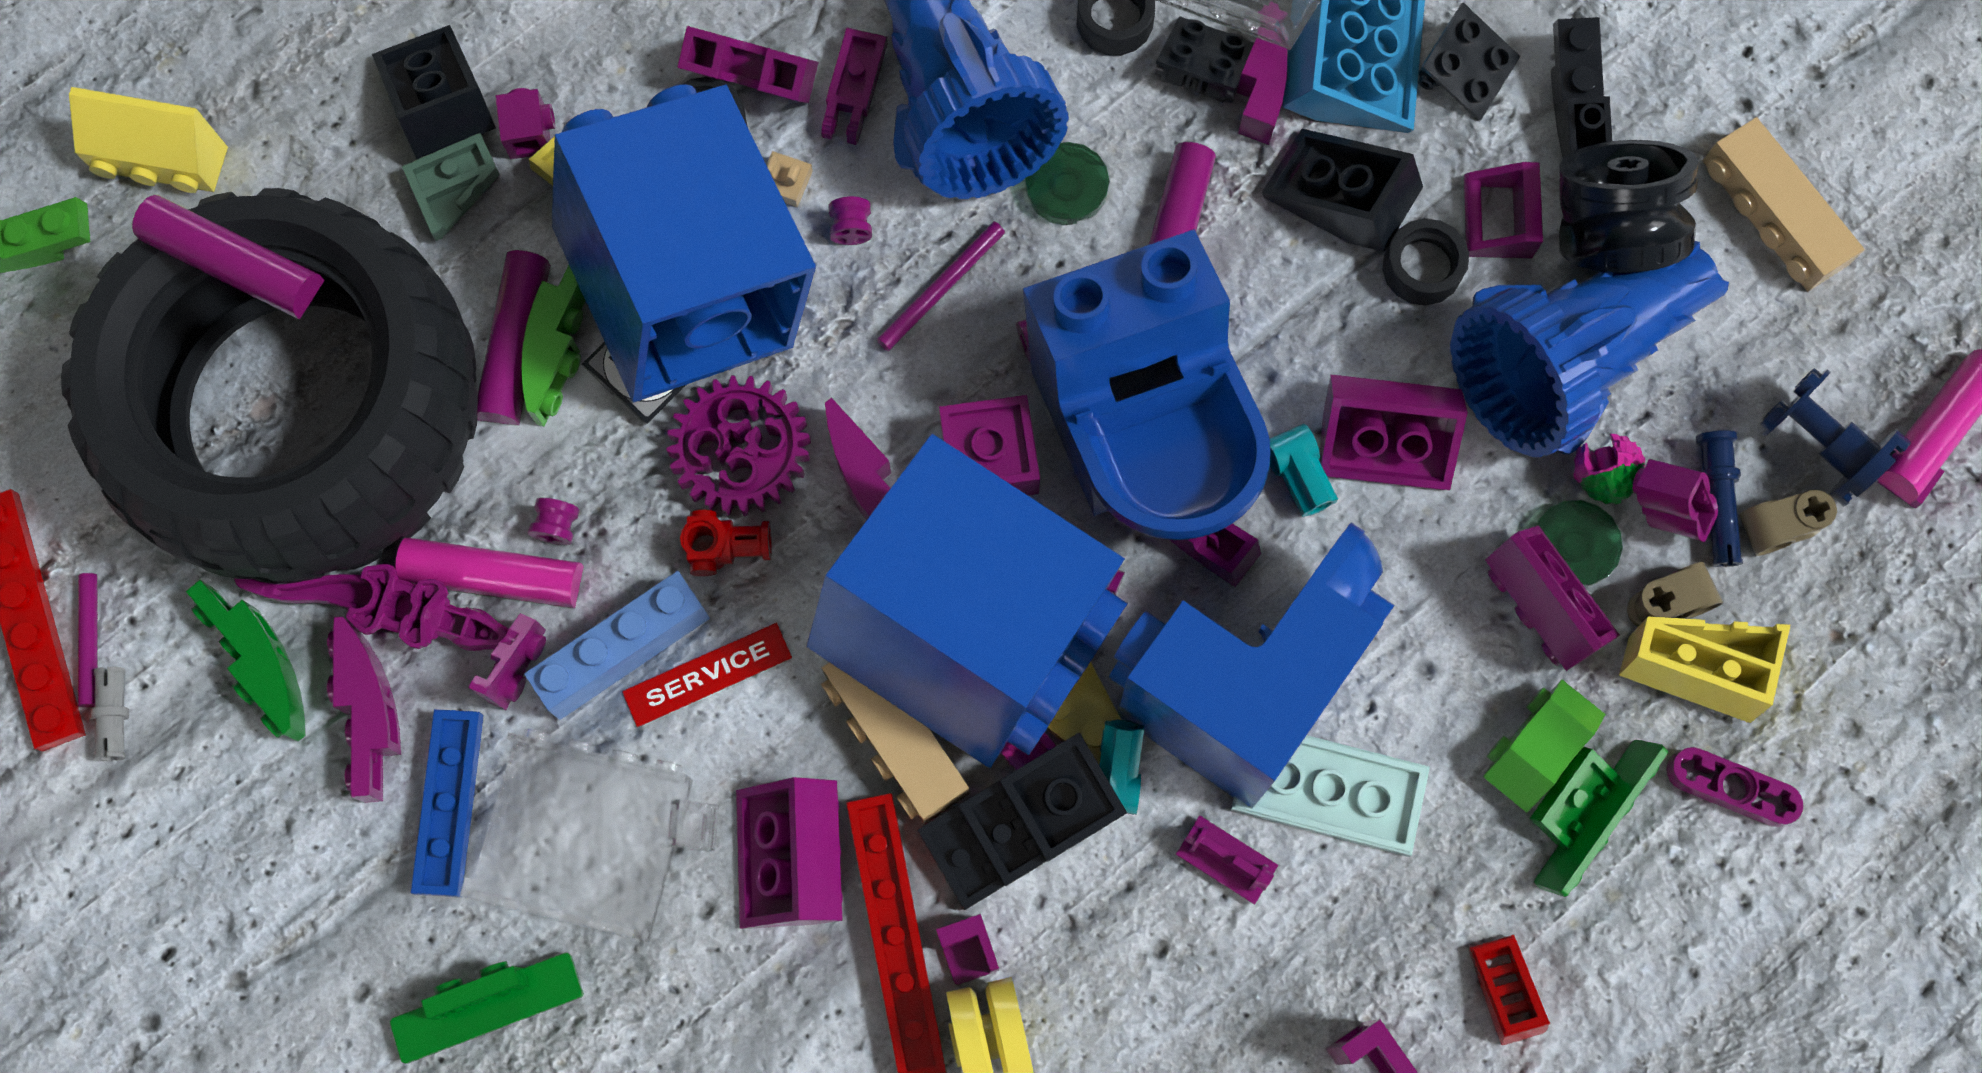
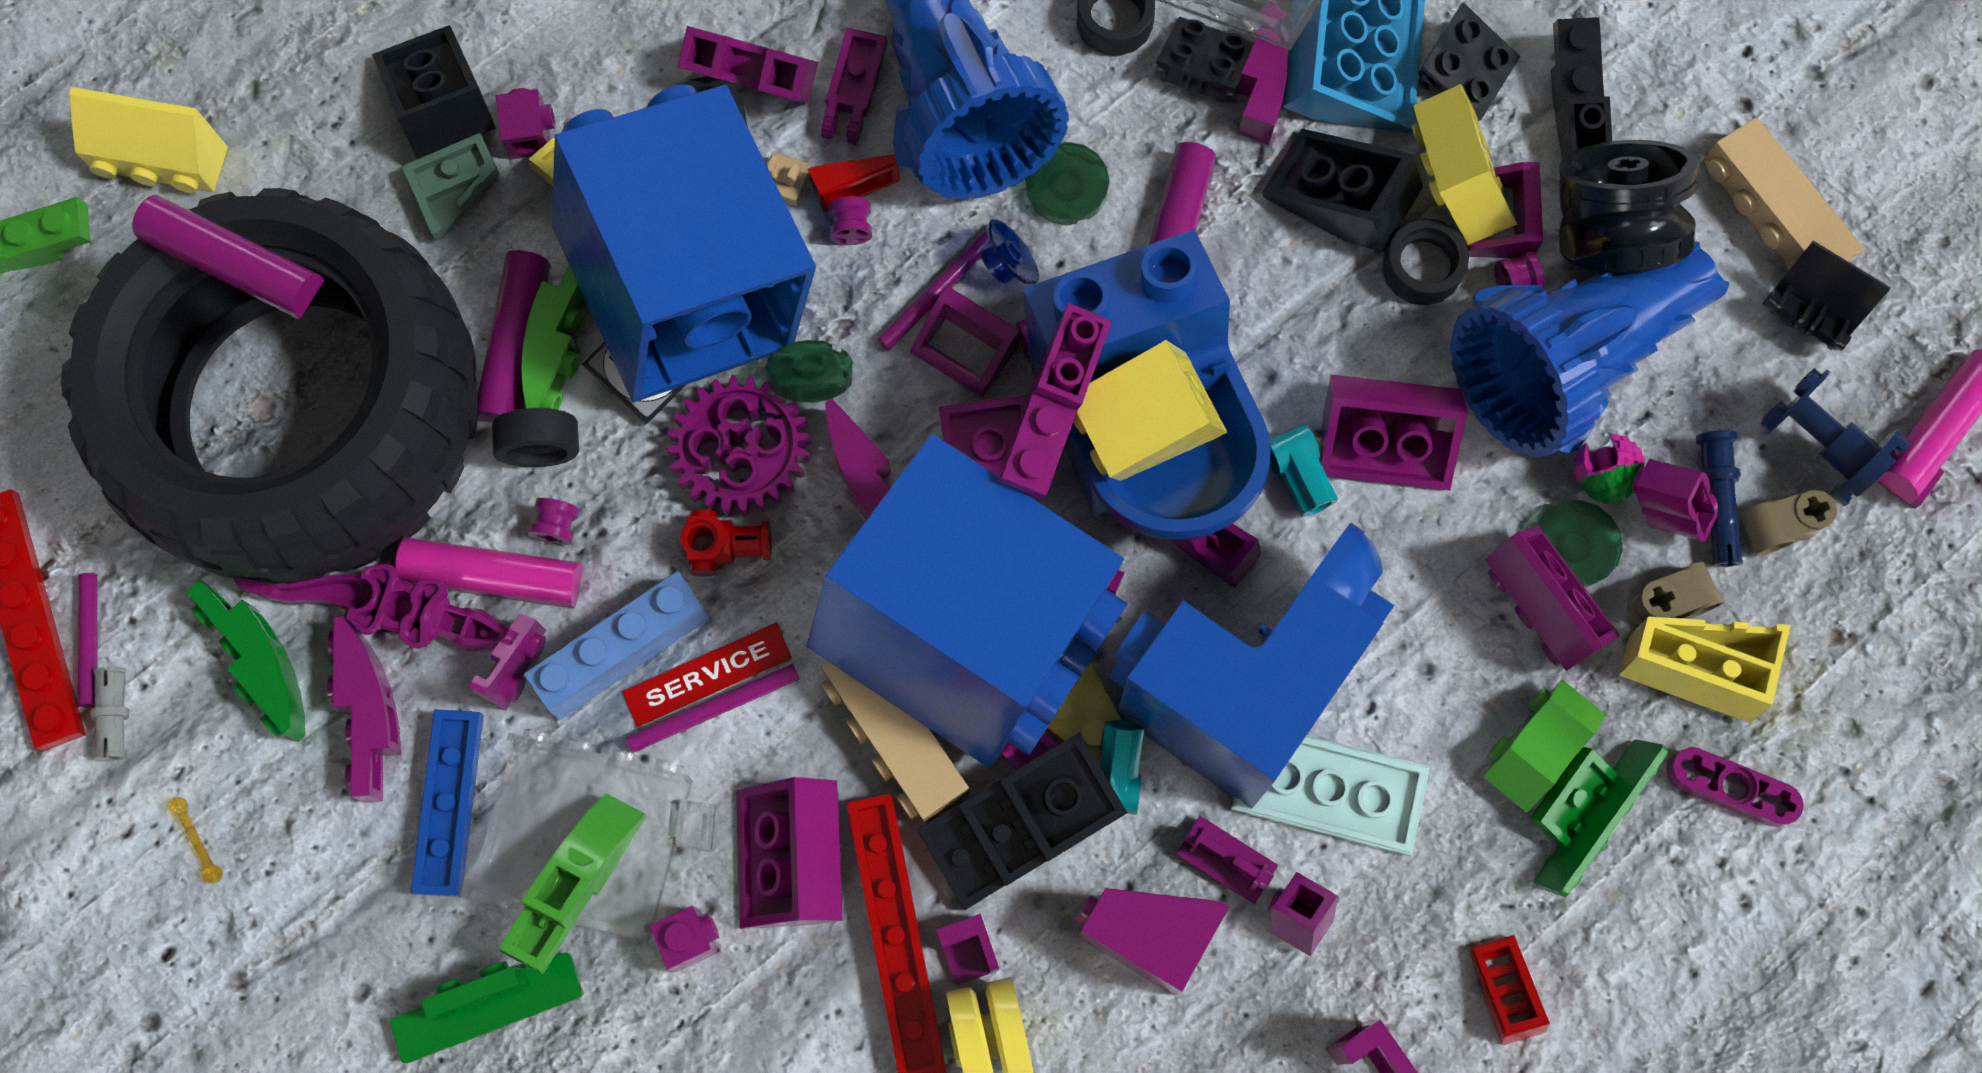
(210, 873): none -> clear yellow hinge
(535, 437): none -> black tyre
(569, 881): none -> bright green slope
(685, 938): none -> magenta brick
(712, 708): none -> magenta bar
(809, 371): none -> clear green tile
(852, 178): none -> red slope
(978, 323): none -> magenta tile
(1008, 255): none -> clear blue piece
(1054, 401): none -> magenta slope
(1147, 412): none -> light yellow slope
(1151, 932): none -> magenta slope
(1302, 913): none -> magenta brick
(1461, 165): none -> light yellow wedge
(1523, 271): none -> magenta wheel
(1825, 296): none -> black hinge

